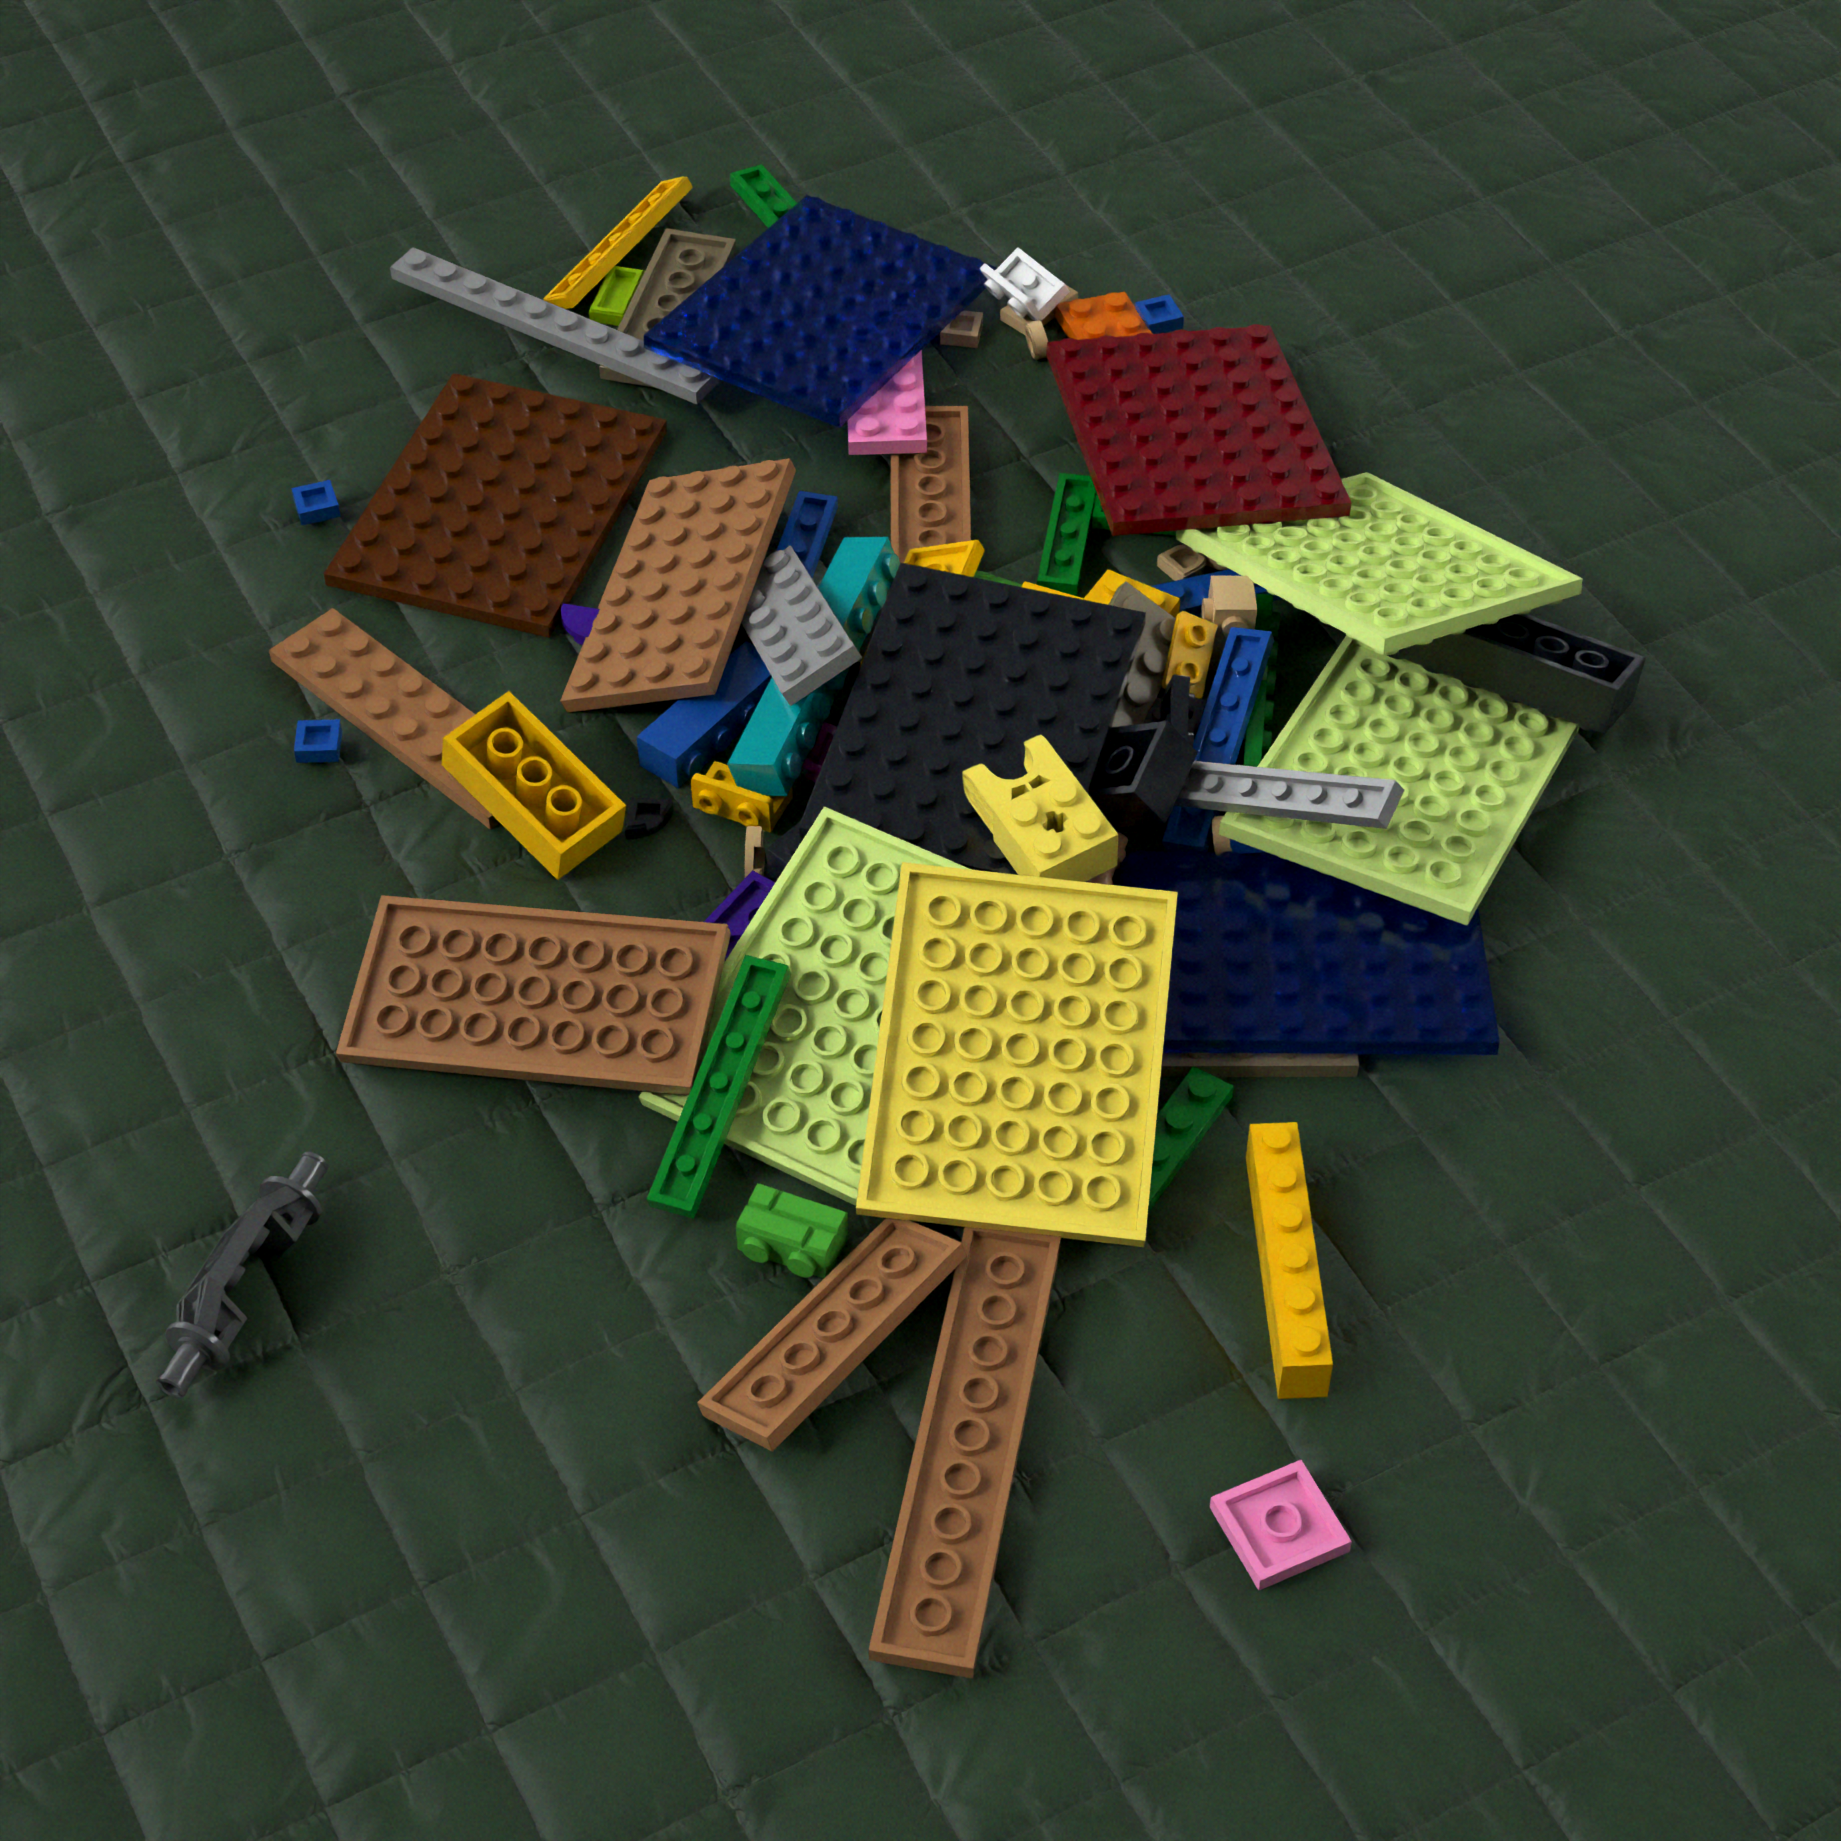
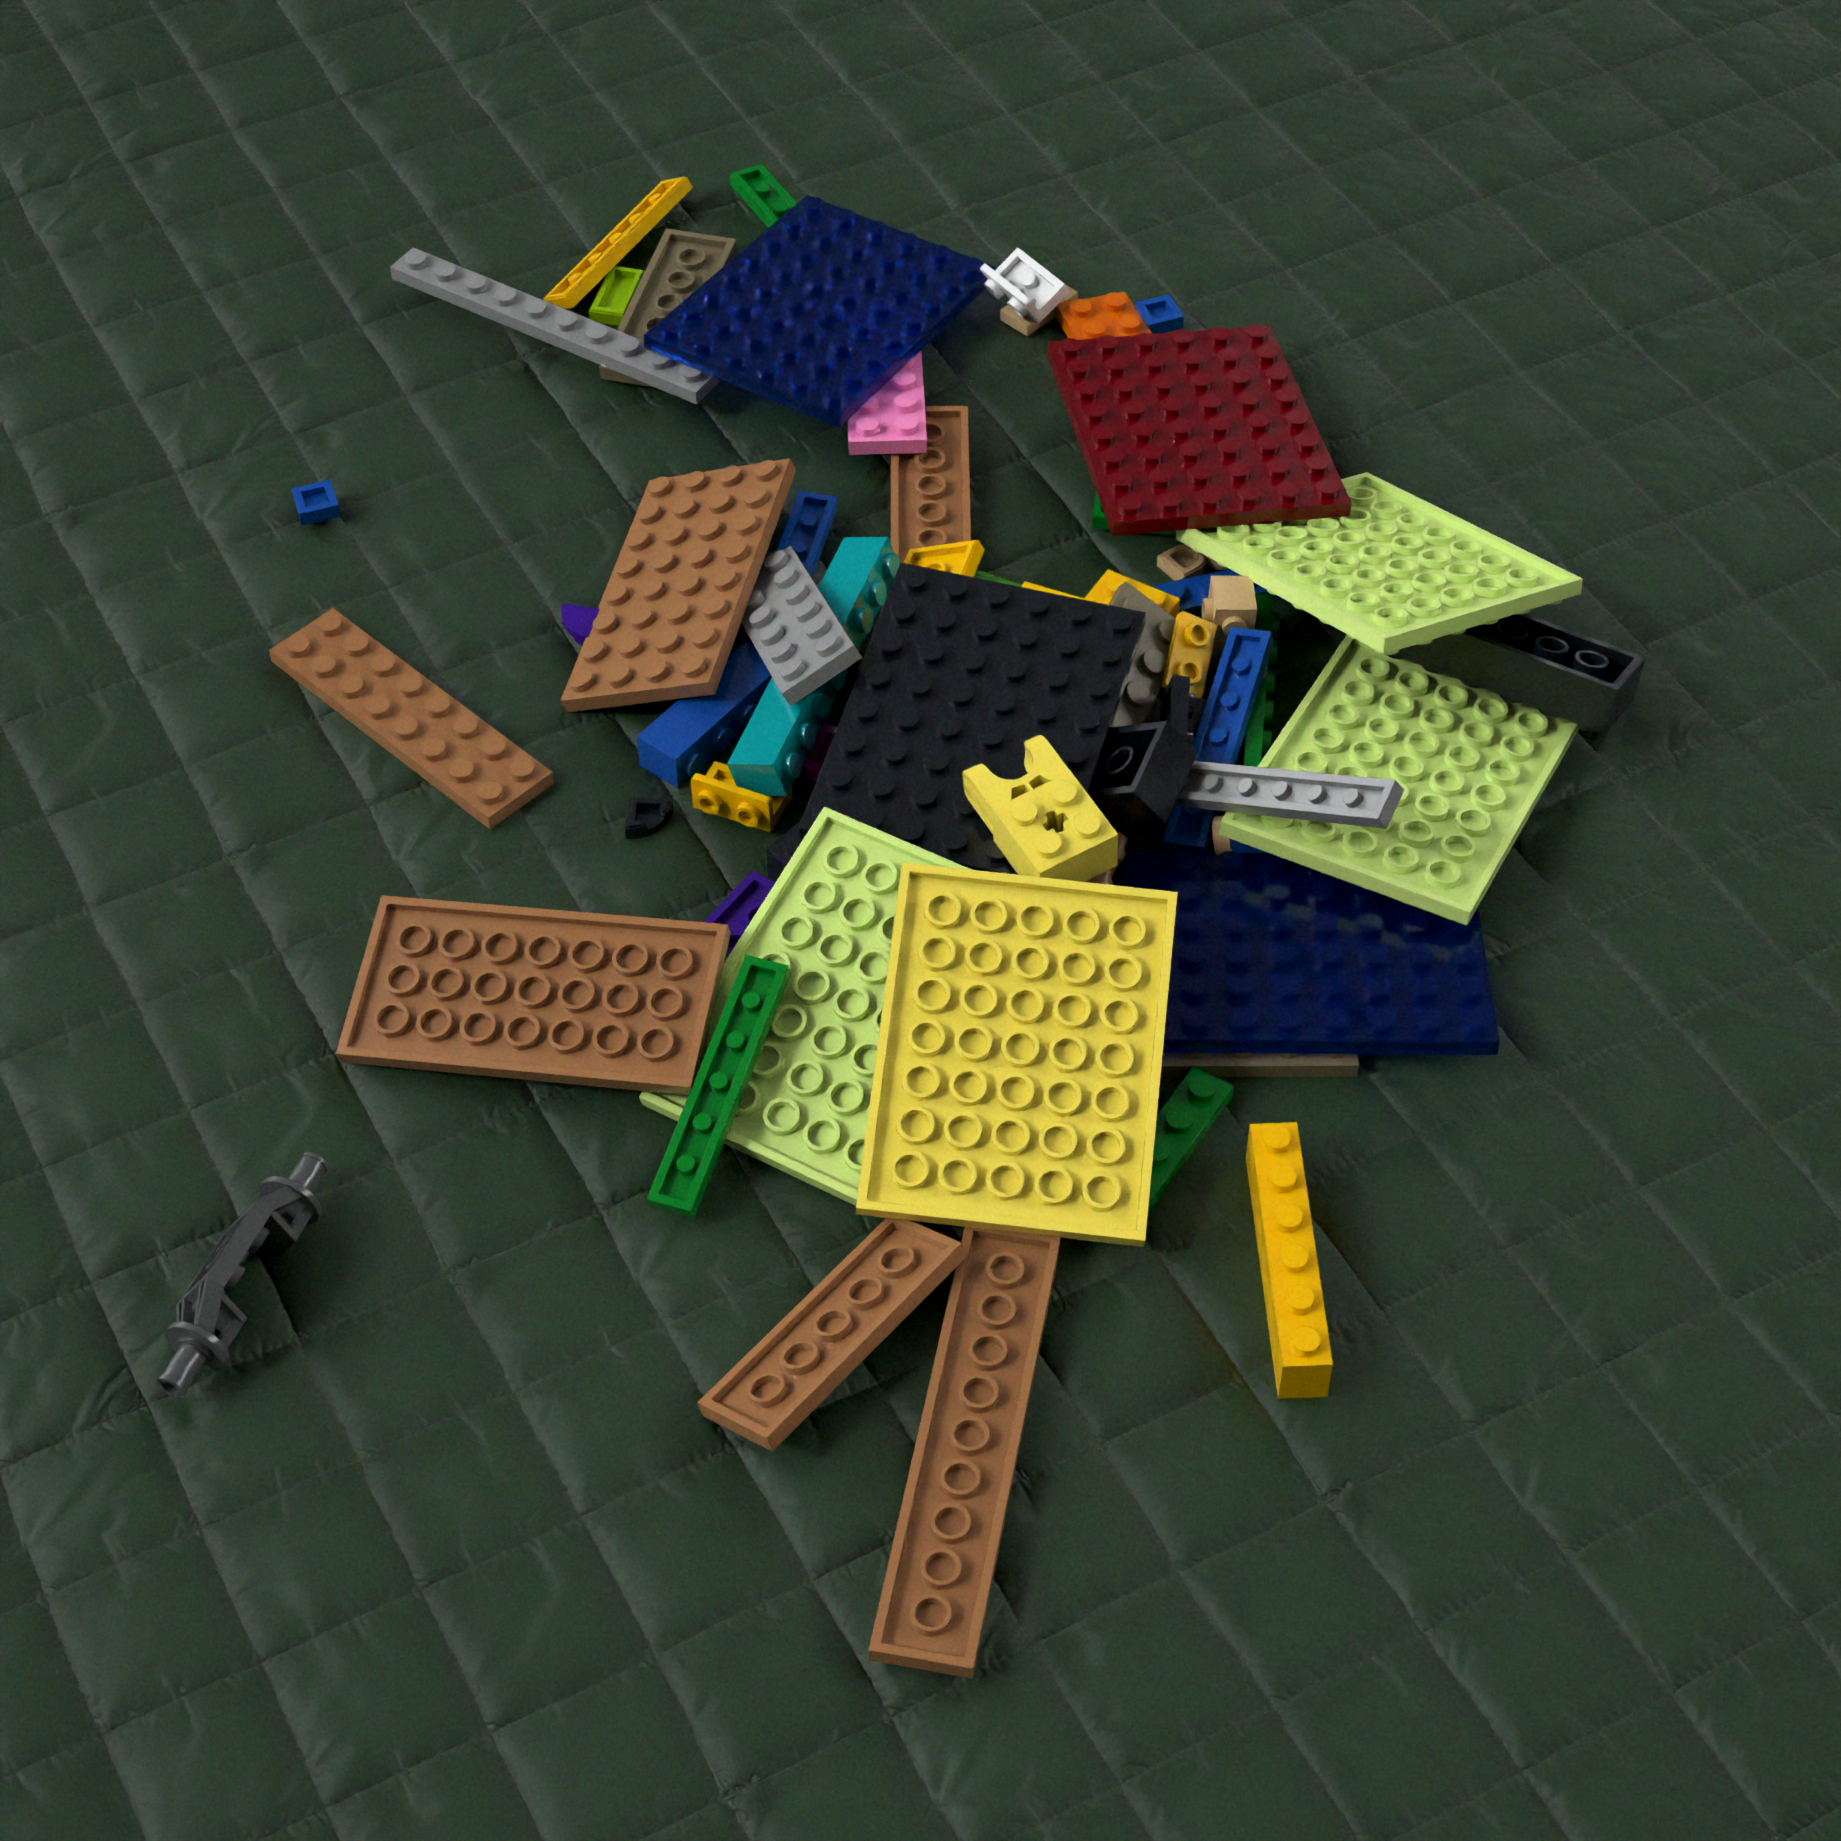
(318, 741): blue plate -> none
(497, 504): reddish brown plate -> none
(533, 784): yellow brick -> none
(755, 850): tan tile -> none
(791, 1232): bright green brick -> none
(963, 330): tan tile -> none
(1036, 339): tan tile -> none
(1067, 533): green plate -> none
(1280, 1524): bright pink plate -> none

